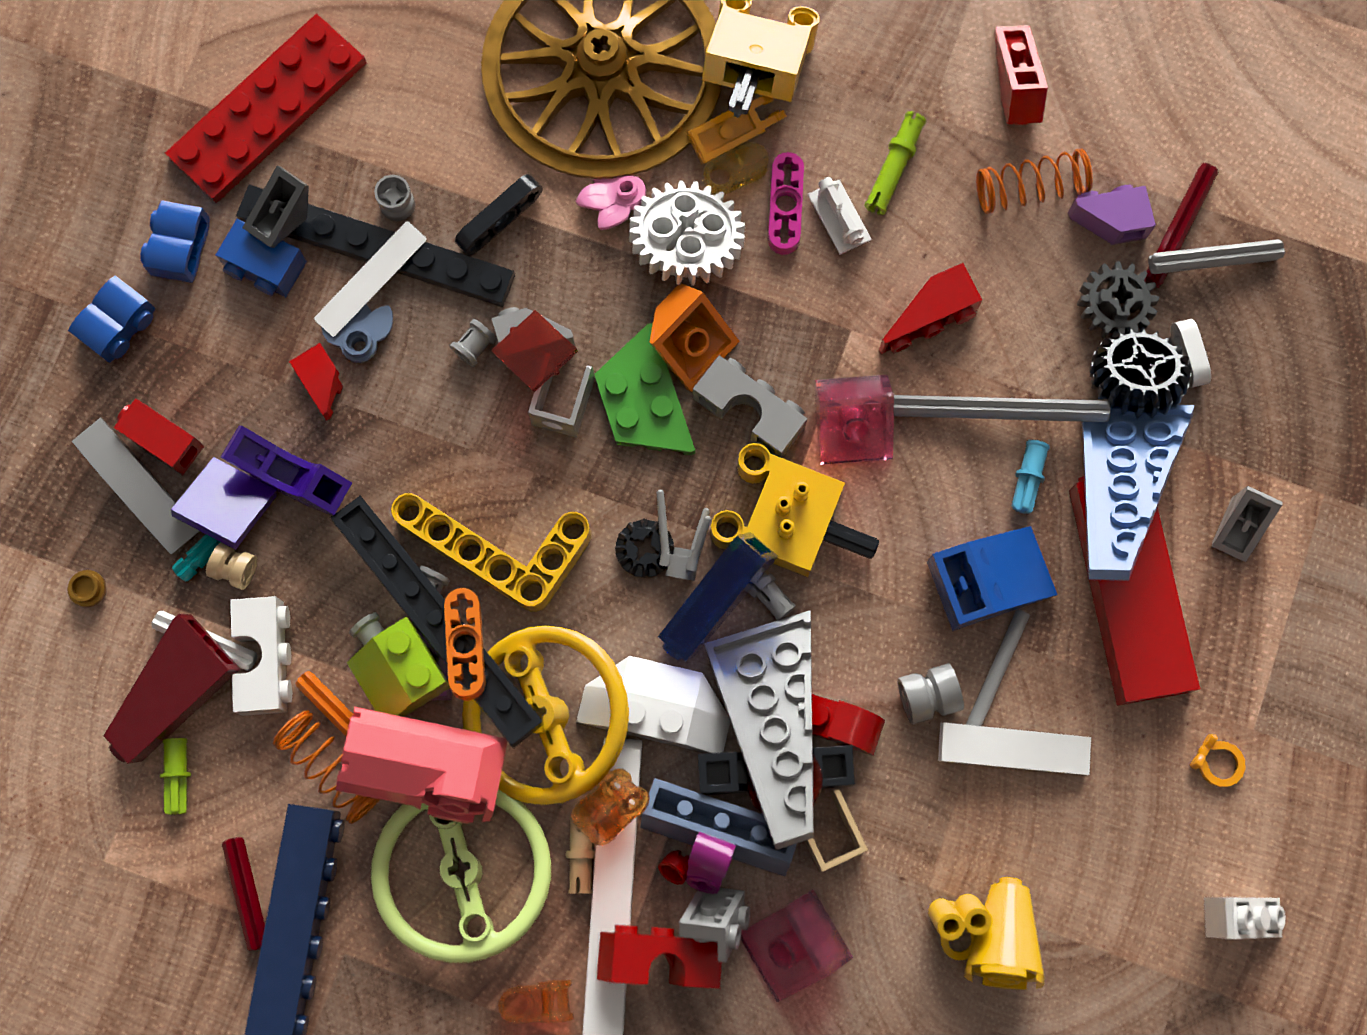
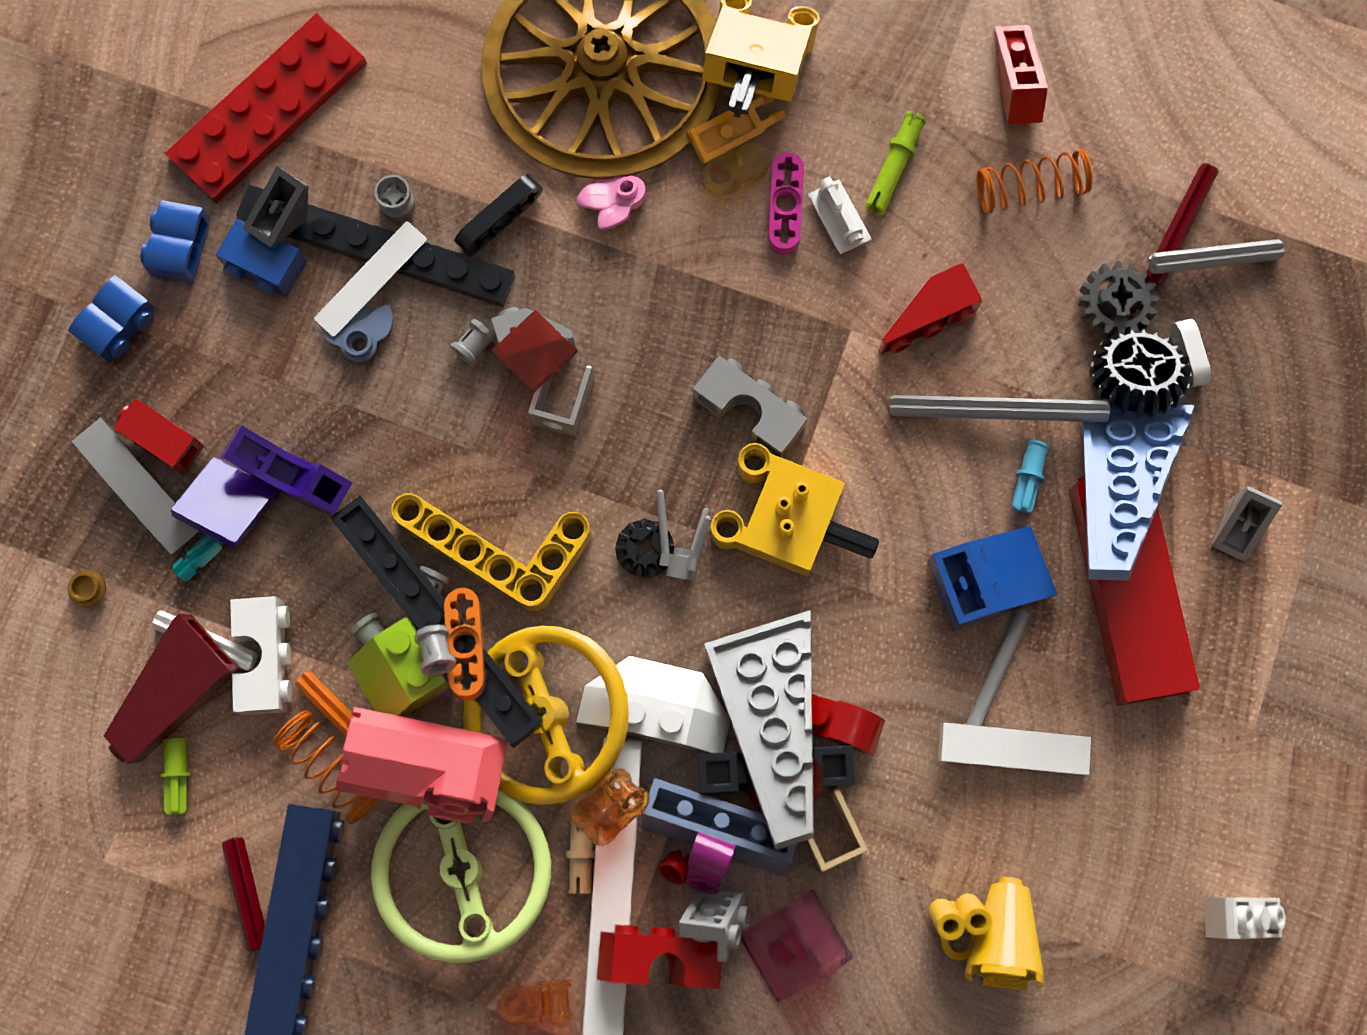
(231, 566): tan wheel -> none
(318, 377): red slope -> none
(435, 650): none -> light grey bush
(642, 398): bright green wing -> none
(676, 212): white gear -> none
(690, 334): orange slope -> none
(716, 596): clear blue slope -> none
(772, 596): light grey pin -> none
(854, 419): clear pink slope -> none
(932, 693): light grey wheel -> none
(1115, 215): medium lavender slope -> none
(1200, 763): light orange piece -> none

